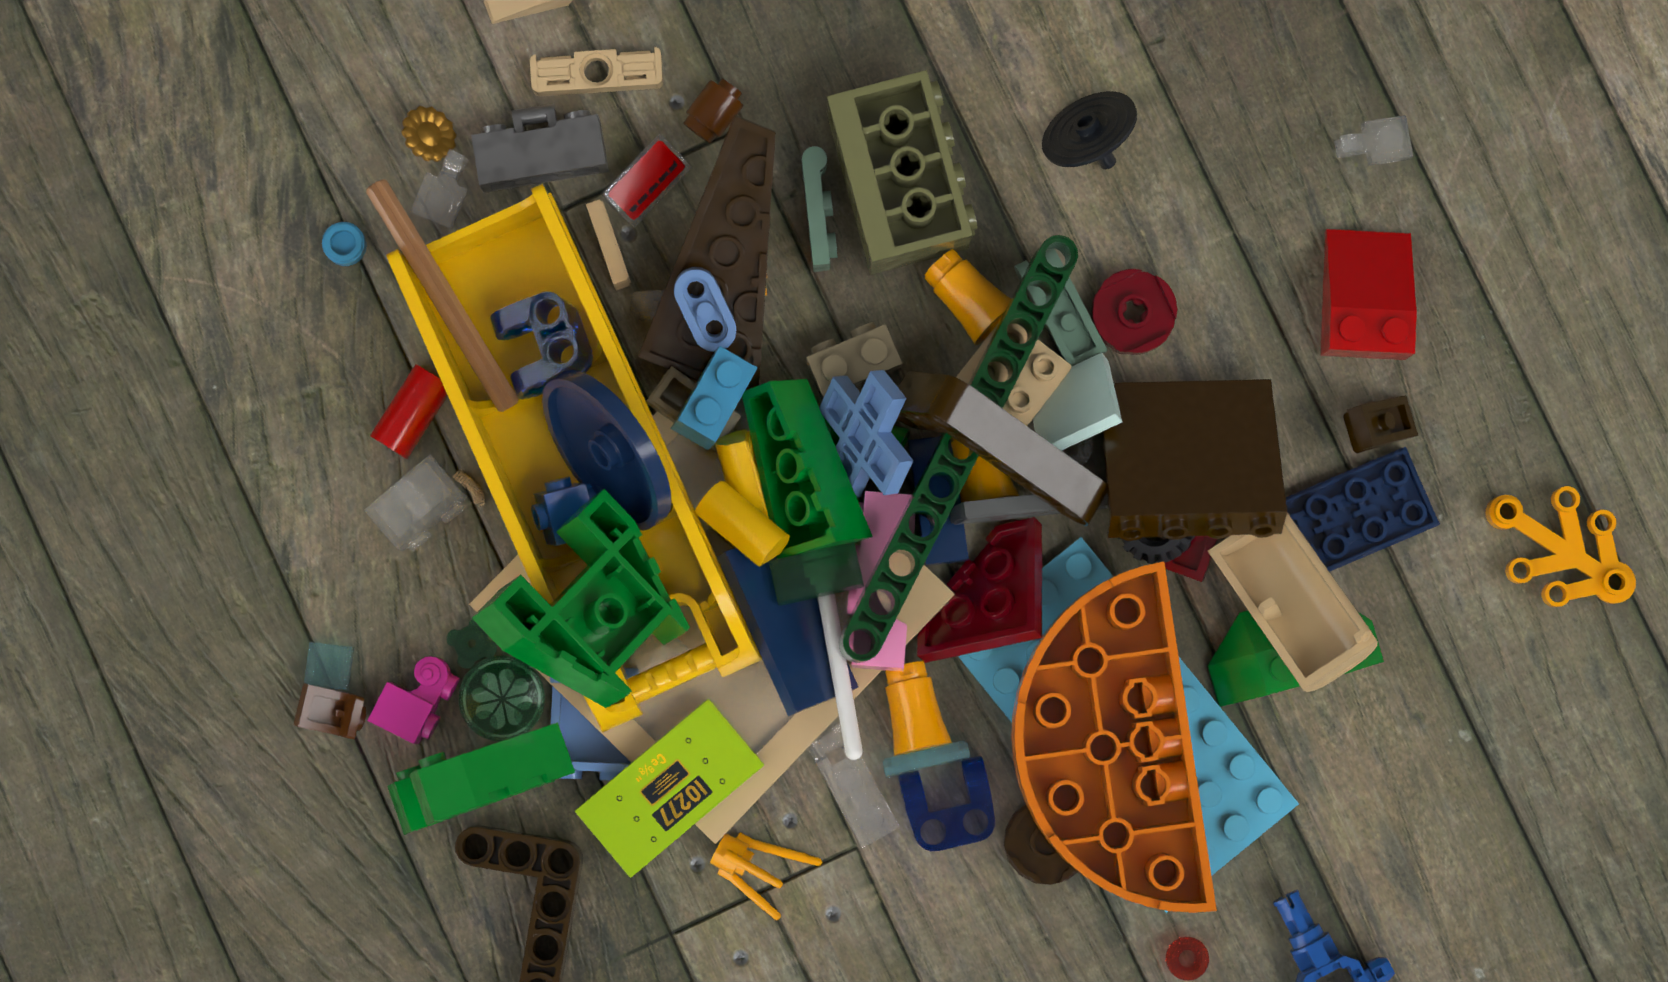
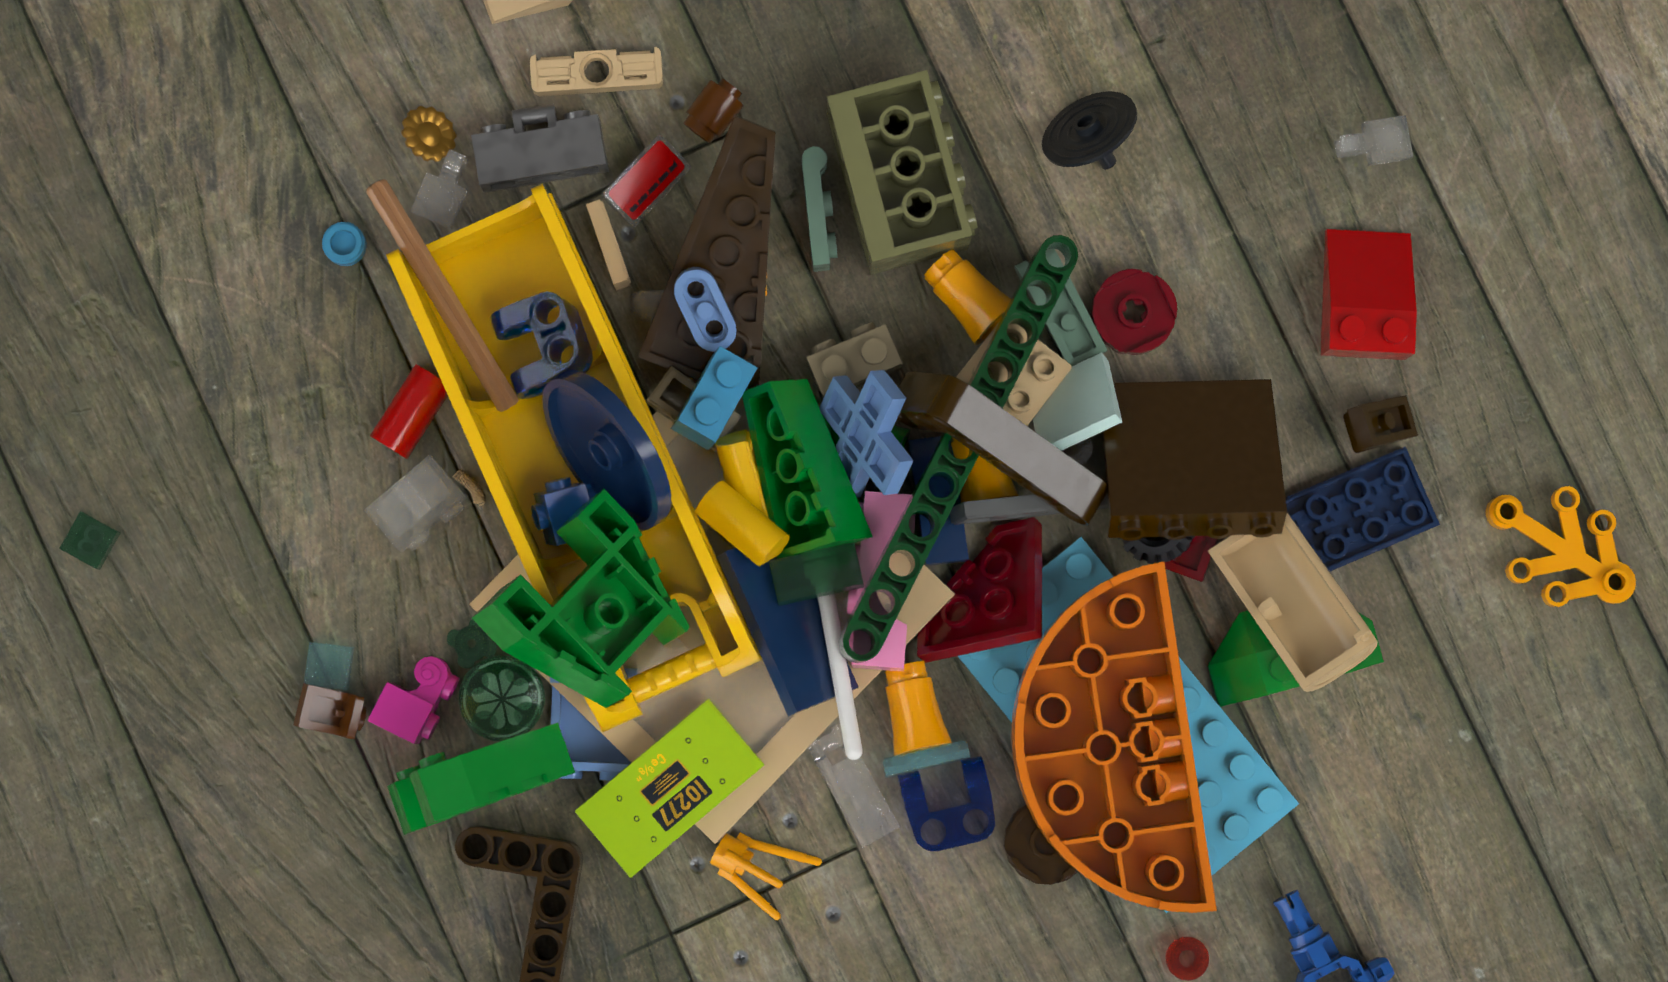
(90, 540): none -> clear green tile

